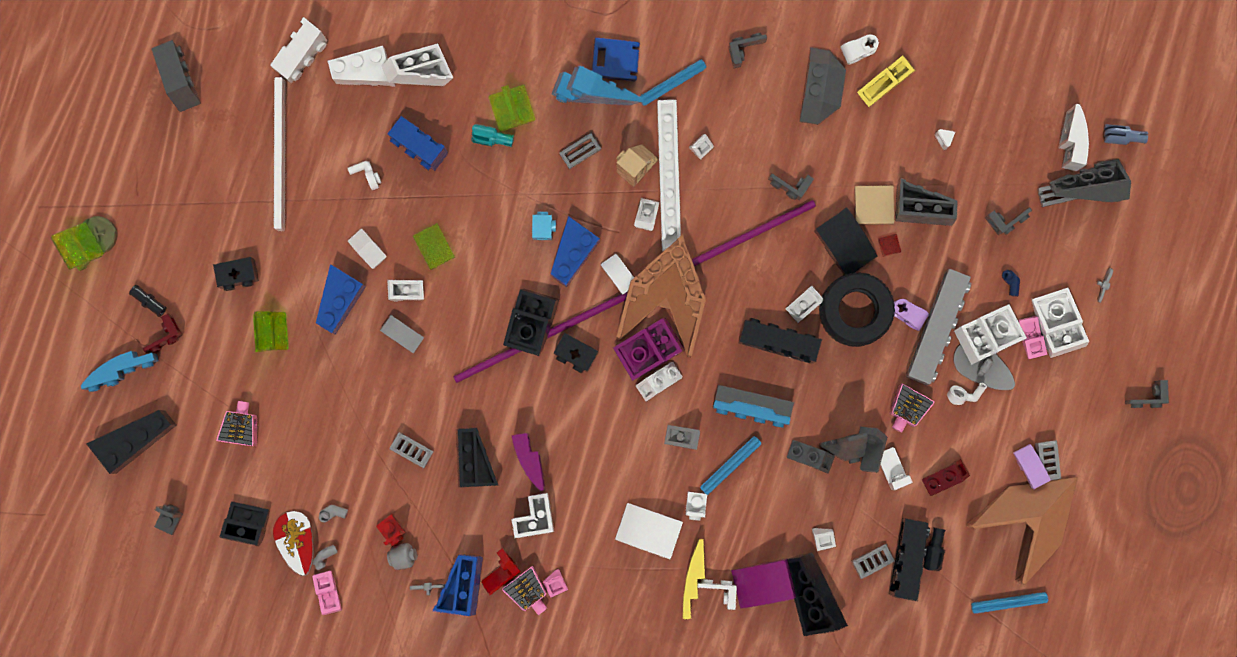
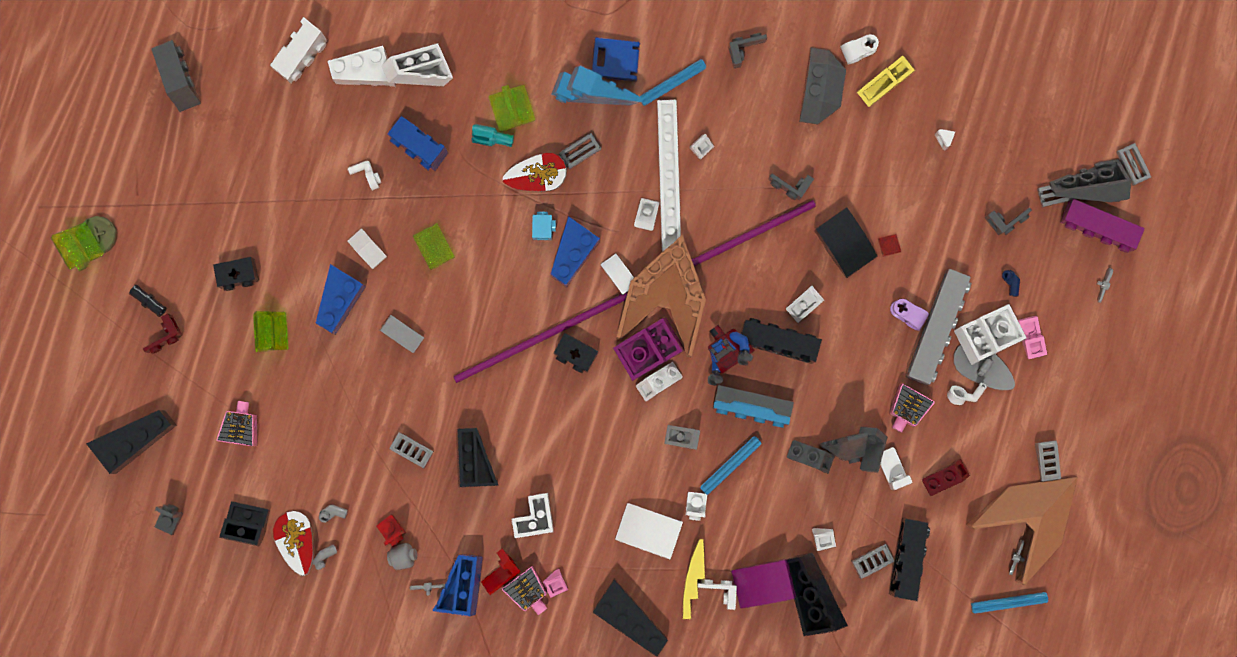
(111, 371): dark azure slope -> none
(279, 153): white tile -> none
(327, 593): bright pink slope -> none
(405, 290): white slope -> none
(529, 460): magenta slope -> none
(530, 322): black slope -> none
(537, 173): none -> shield
(625, 615): none -> black wedge
(635, 163): tan wedge -> none
(727, 352): none -> torso
(874, 205): tan tile -> none
(880, 297): black tyre -> none
(923, 206): dark grey wedge -> none
(935, 552): black arm -> none
(1017, 557): none -> light grey piece
(1032, 466): lavender slope -> none
(1060, 322): white slope -> none
(1074, 139): white slope -> none
(1102, 225): none -> magenta brick
(1123, 135): sand blue arm -> none
(1133, 164): none -> light grey tile
(1161, 394): dark grey bracket -> none

